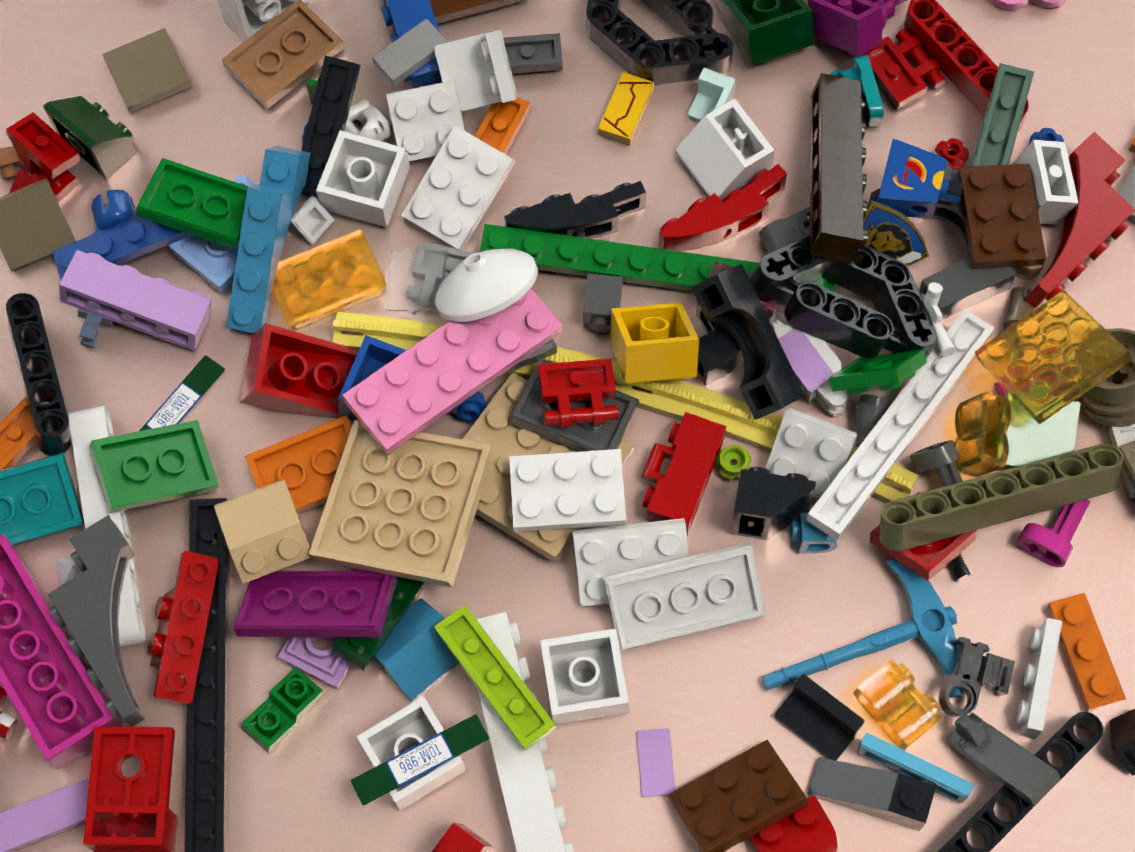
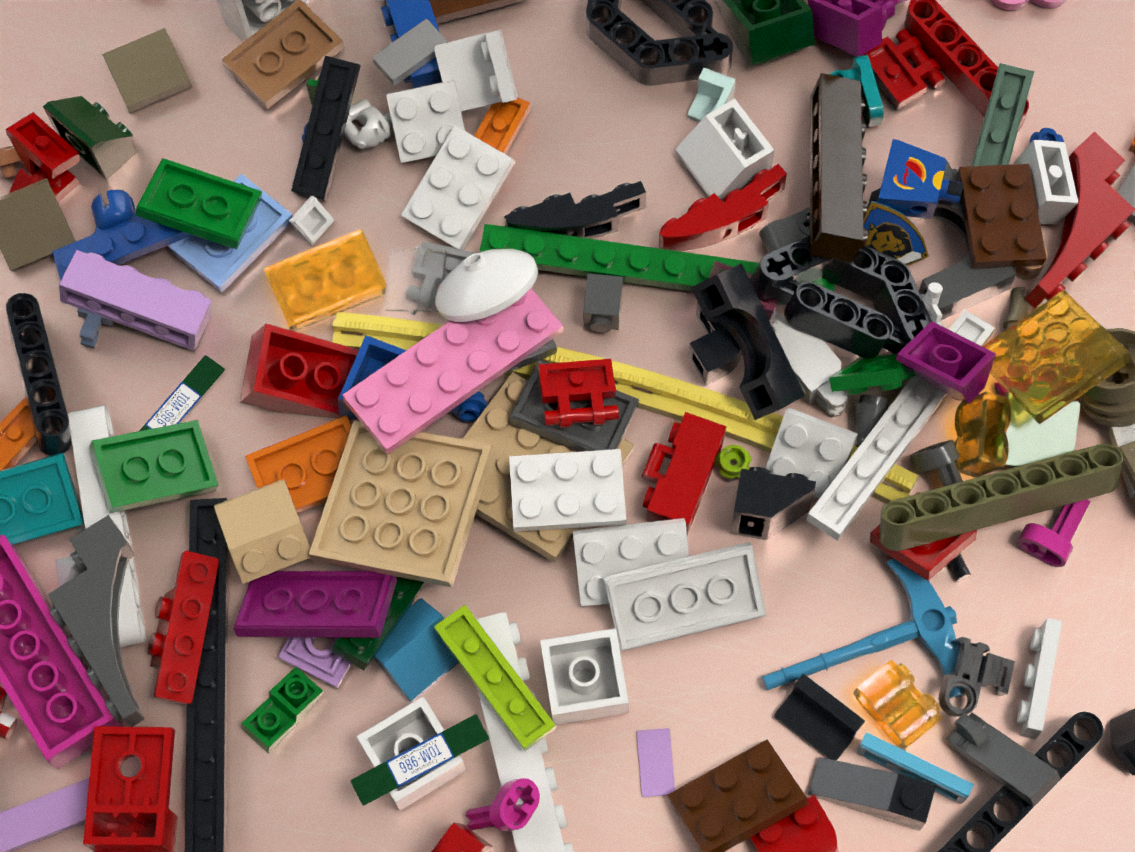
(263, 233): dark azure arch -> none
(363, 178): white brick -> none
(503, 811): none -> dark pink piece
(534, 53): dark grey hinge -> none
(626, 108): yellow tile -> none
(654, 343): yellow brick -> none
(805, 359): lavender sticker -> none
(809, 537): dark azure plate -> none
(948, 362): none -> magenta slope
(956, 146): red plate -> none
(1086, 653): orange plate -> none

